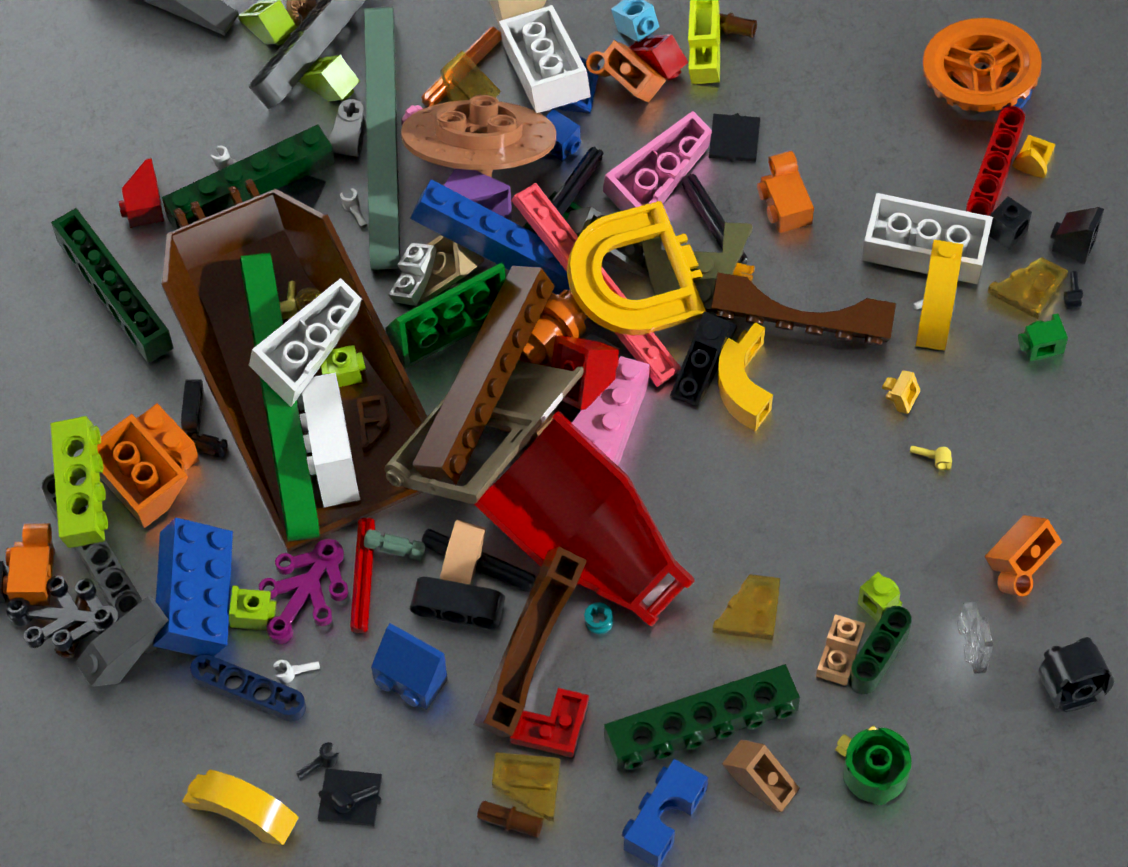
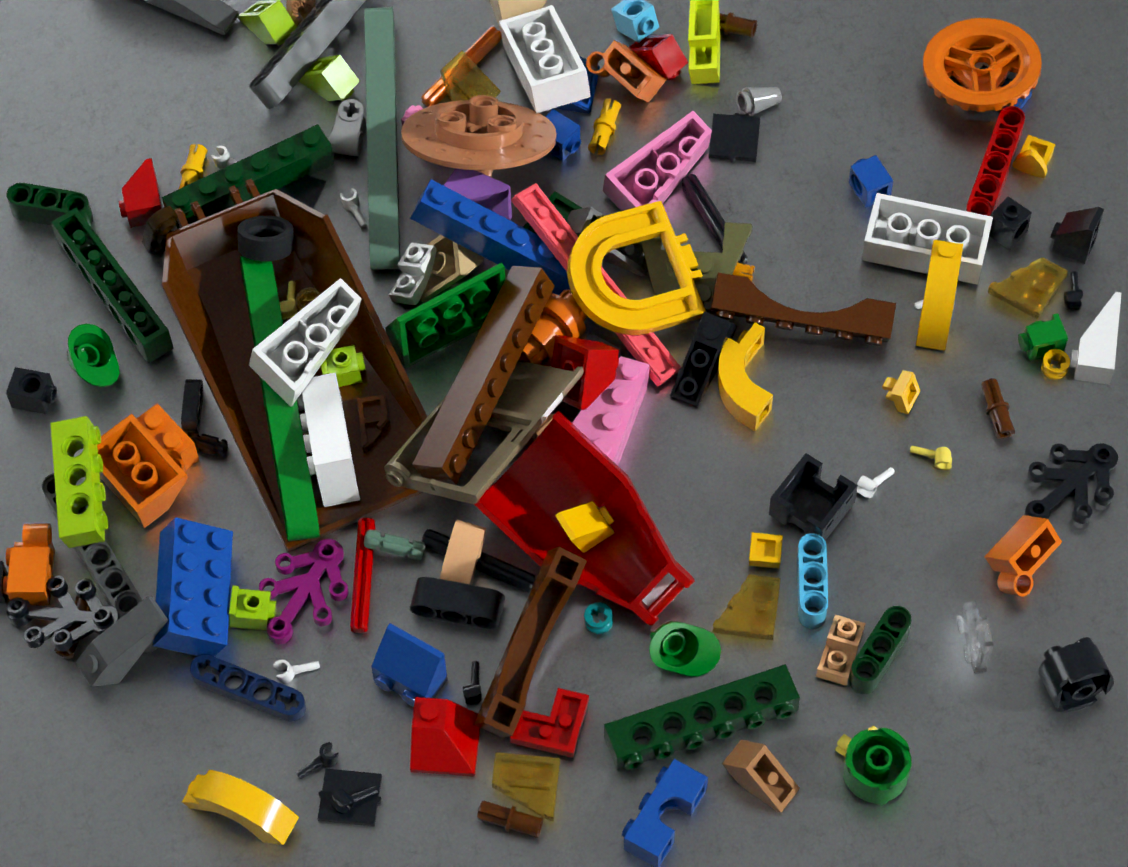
(25, 381): none -> black brick
(38, 198): none -> dark green beam
(92, 355): none -> green piece
(157, 228): none -> dark brown plate
(193, 169): none -> yellow pin
(265, 238): none -> black tyre
(443, 738): none -> red slope
(472, 692): none -> black hand
(577, 179): black axle -> none
(586, 525): none -> yellow slope
(604, 126): none -> yellow pin
(684, 648): none -> green piece
(757, 99): none -> light grey cone
(765, 550): none -> yellow plate
(785, 194): orange hinge -> none
(807, 593): none -> medium azure beam
(810, 501): none -> black piece
(867, 487): none -> white hand
(869, 178): none -> blue brick
(881, 592): lime brick -> none
(997, 409): none -> reddish brown axle
(1056, 355): none -> yellow bush
(1074, 479): none -> black plant
(1097, 347): none -> white slope

